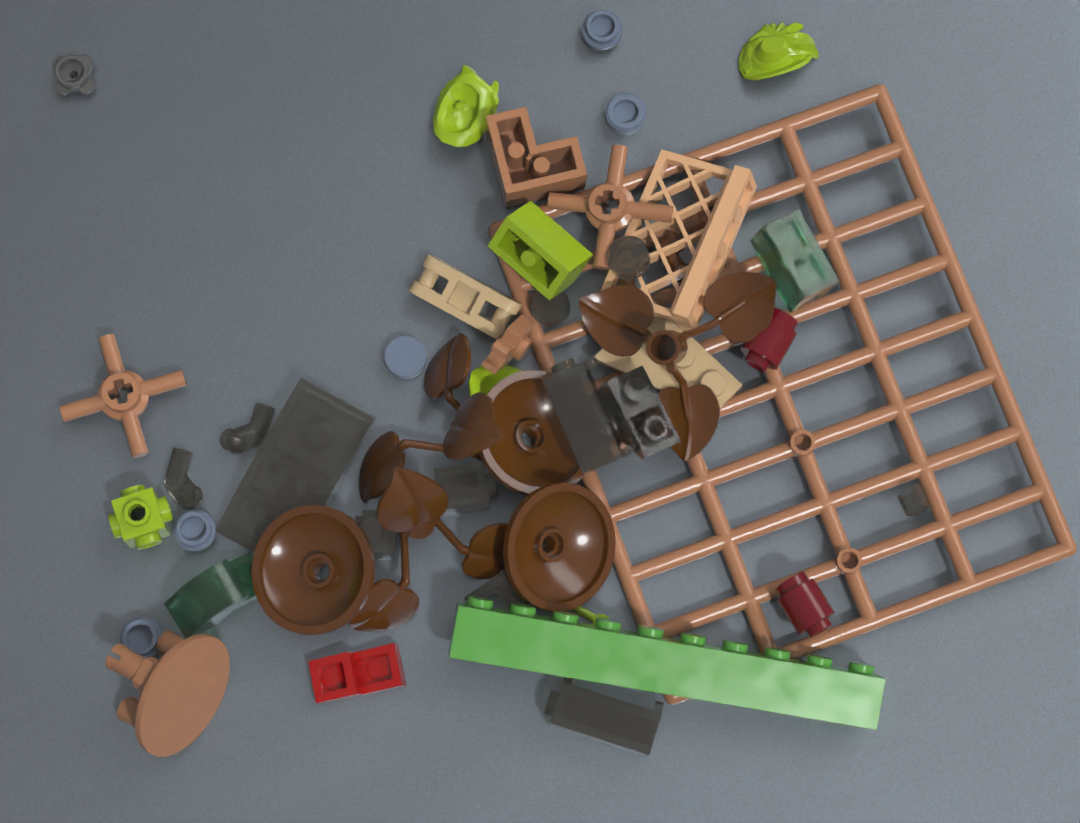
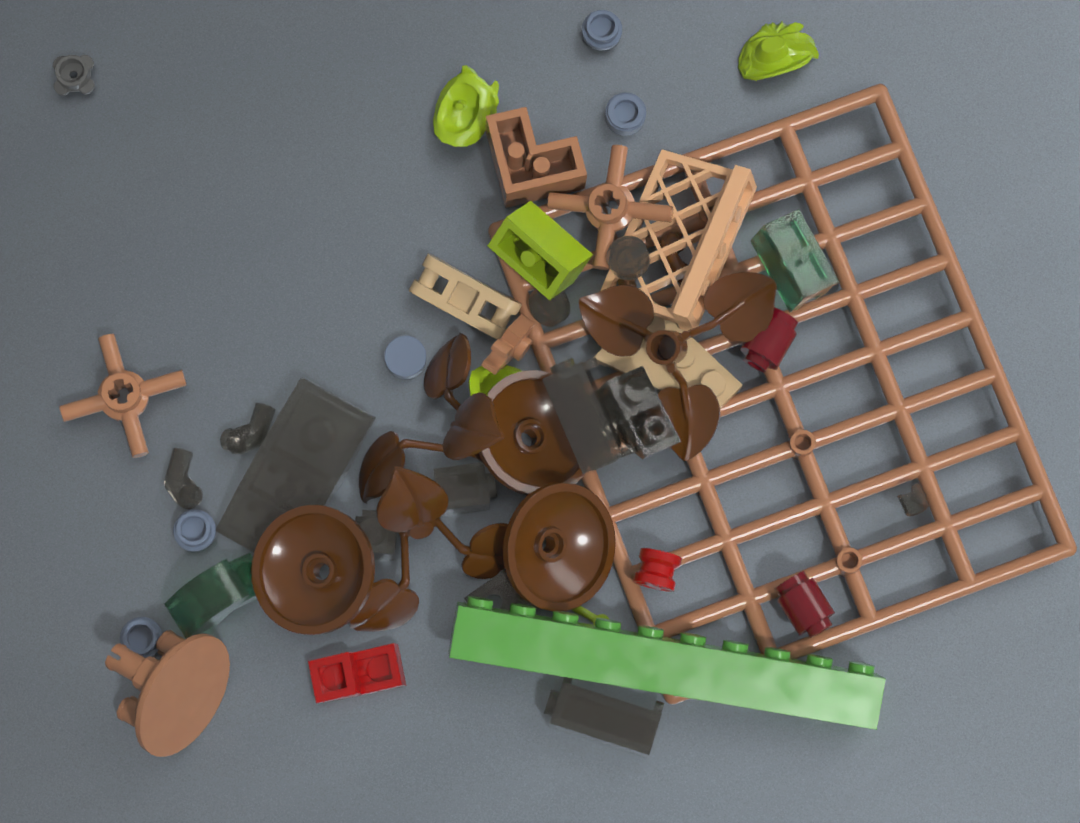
(151, 528): lime brick -> none
(657, 569): none -> red wheel

